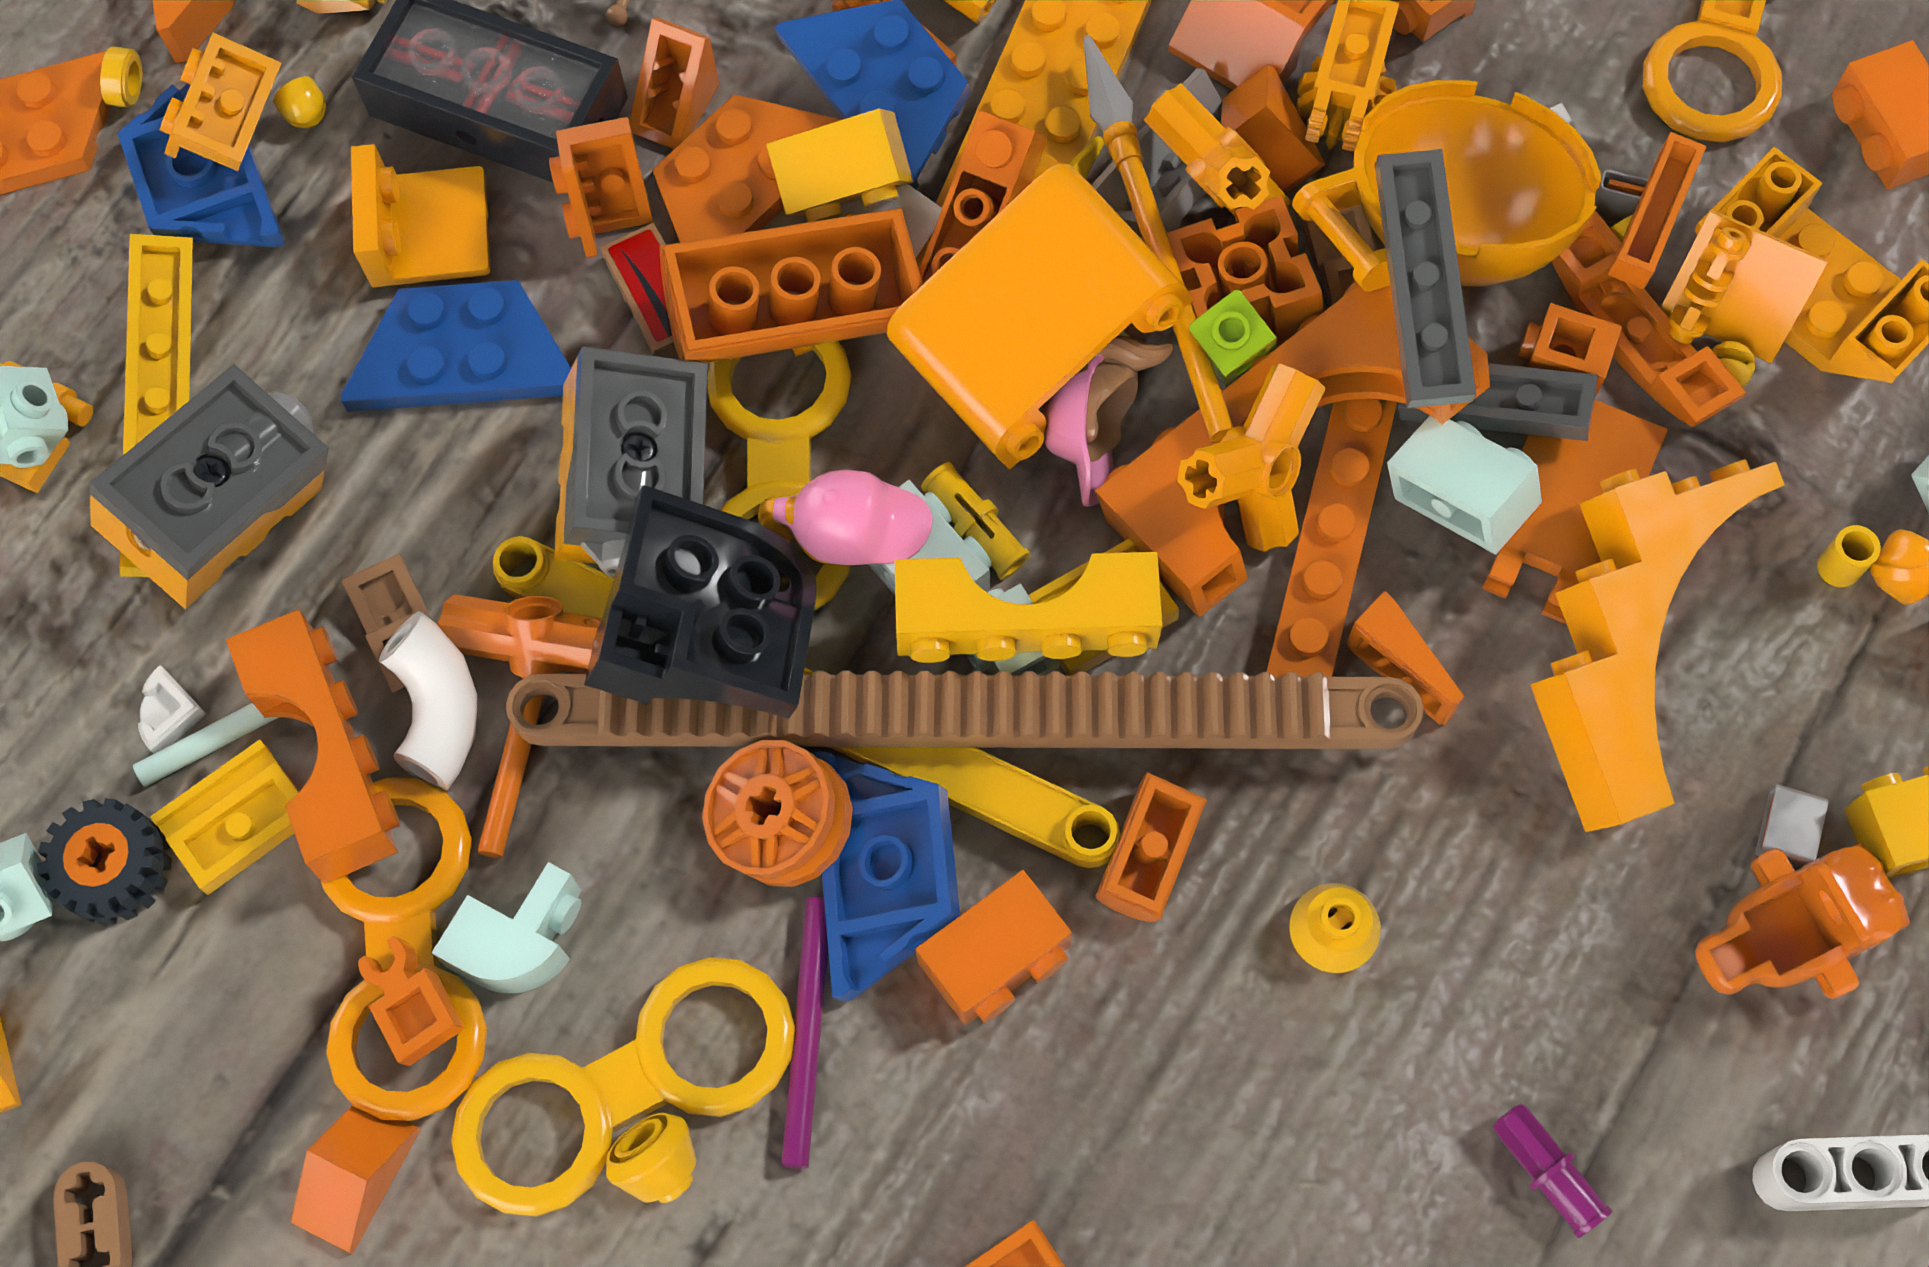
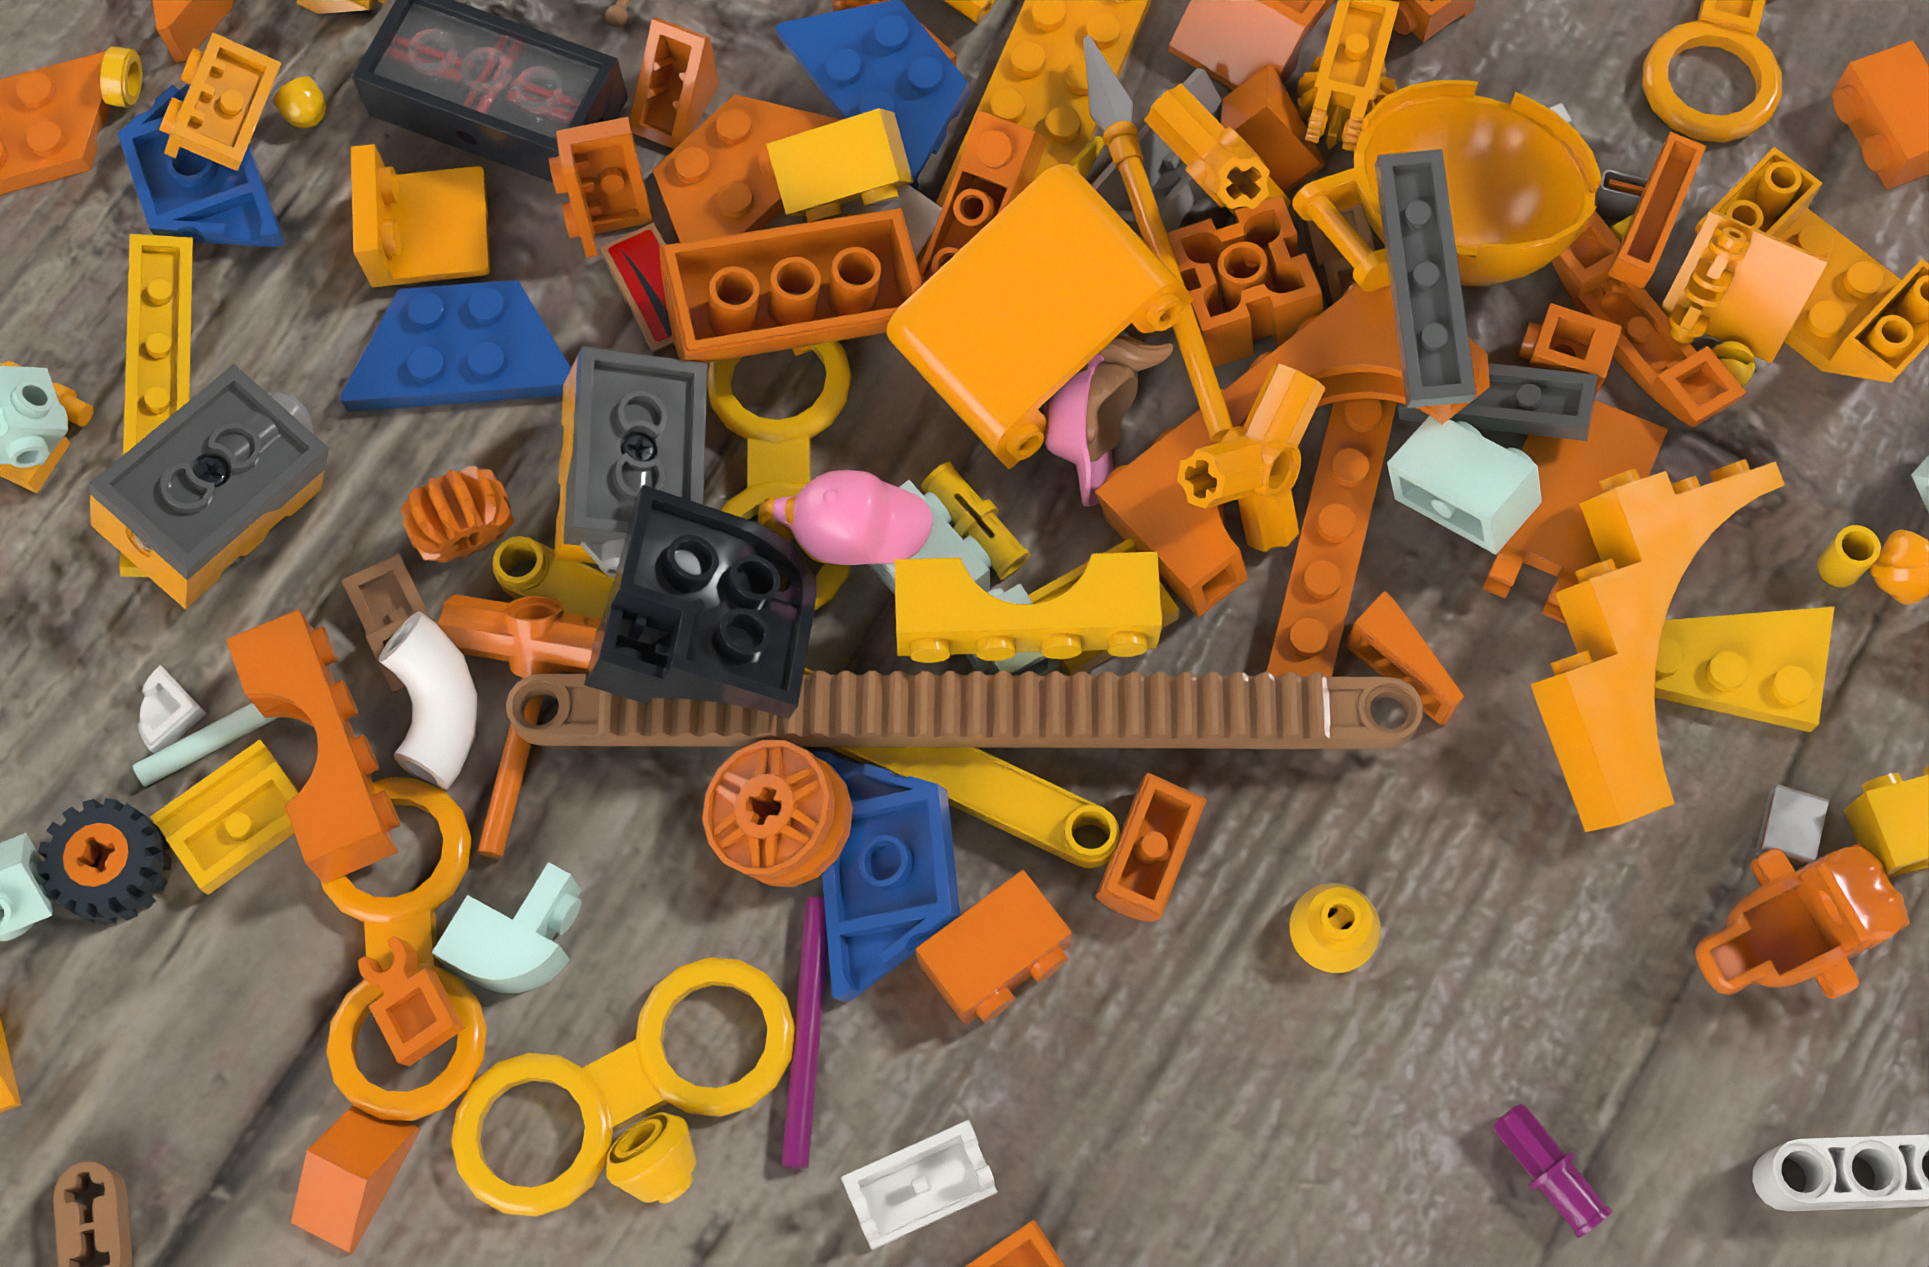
(457, 514): none -> orange gear
(919, 1185): none -> white hinge
(1232, 336): lime bracket -> none
(1748, 664): none -> yellow wing

